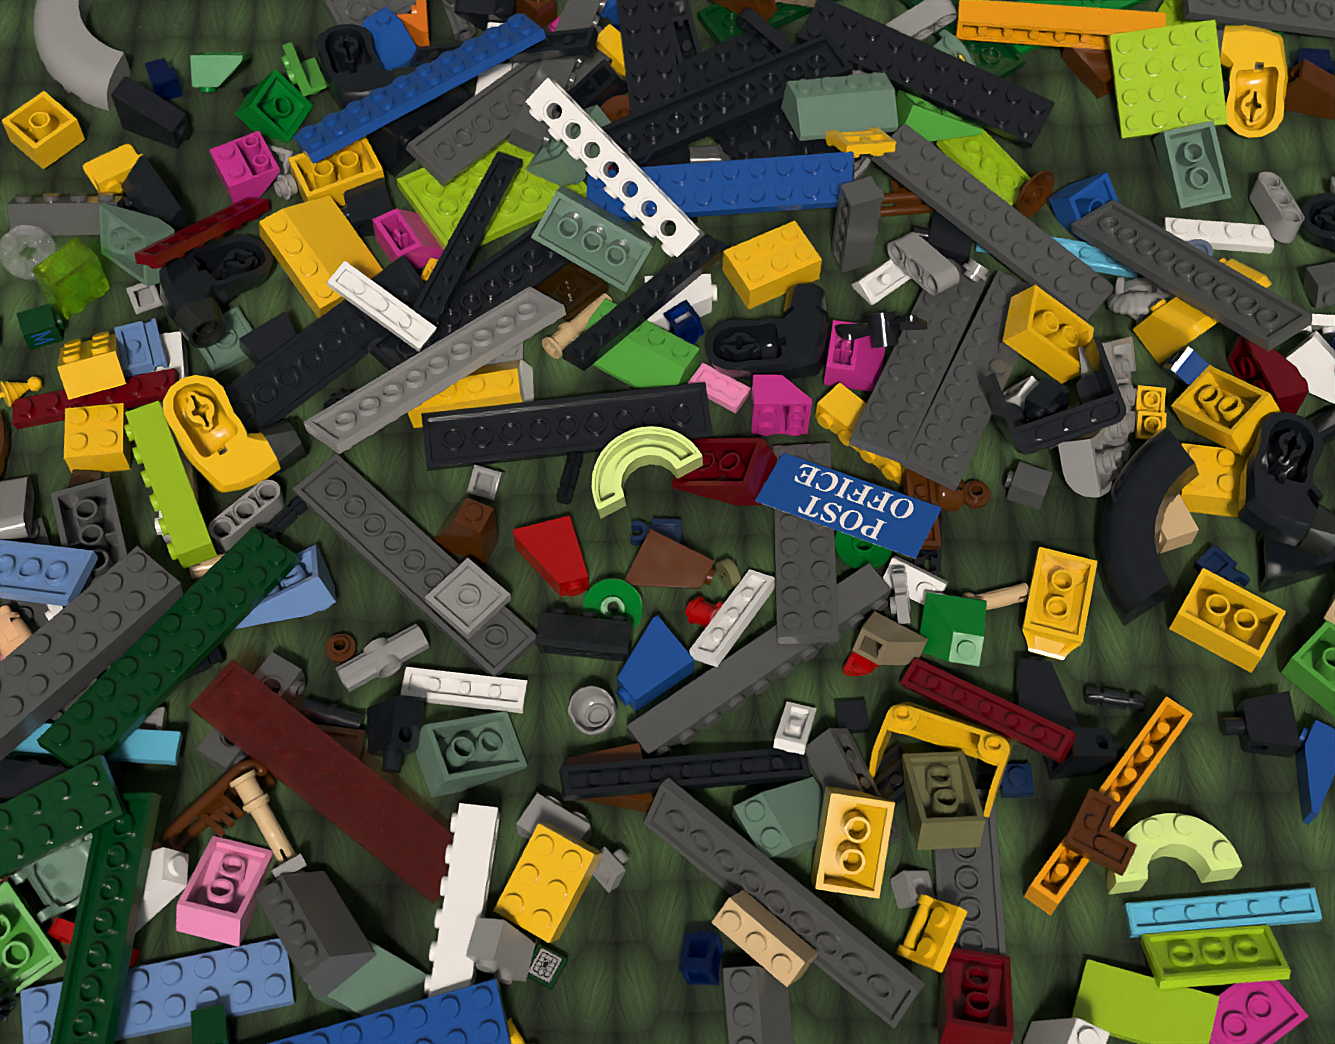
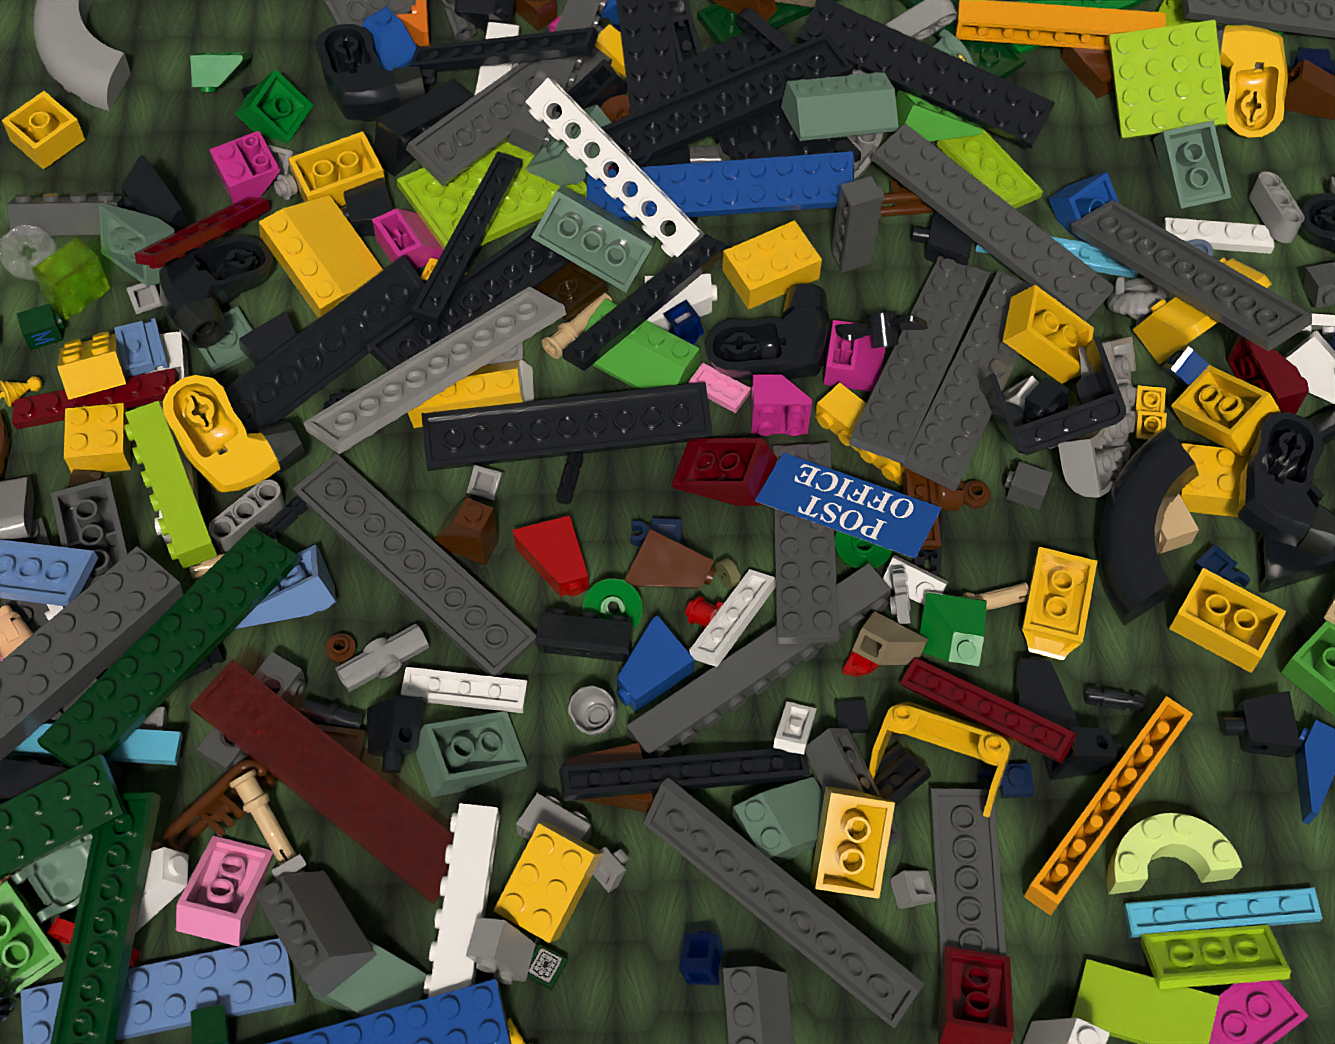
(111, 169): yellow bracket -> none
(149, 114): black slope -> none
(163, 79): clear blue brick -> none
(305, 74): bright green bracket -> none
(381, 306): white plate -> none
(418, 87): blue plate -> none
(468, 598): light grey plate -> none
(634, 450): yellowish green brick -> none
(765, 938): tan brick -> none
(870, 141): yellow plate -> none
(880, 281): white slope -> none
(923, 263): light grey beam -> none
(938, 936): yellow plate -> none
(942, 801): olive slope -> none
(975, 271): light grey plate -> none
(1035, 193): reddish brown dish -> none
(1092, 839): reddish brown plate -> none

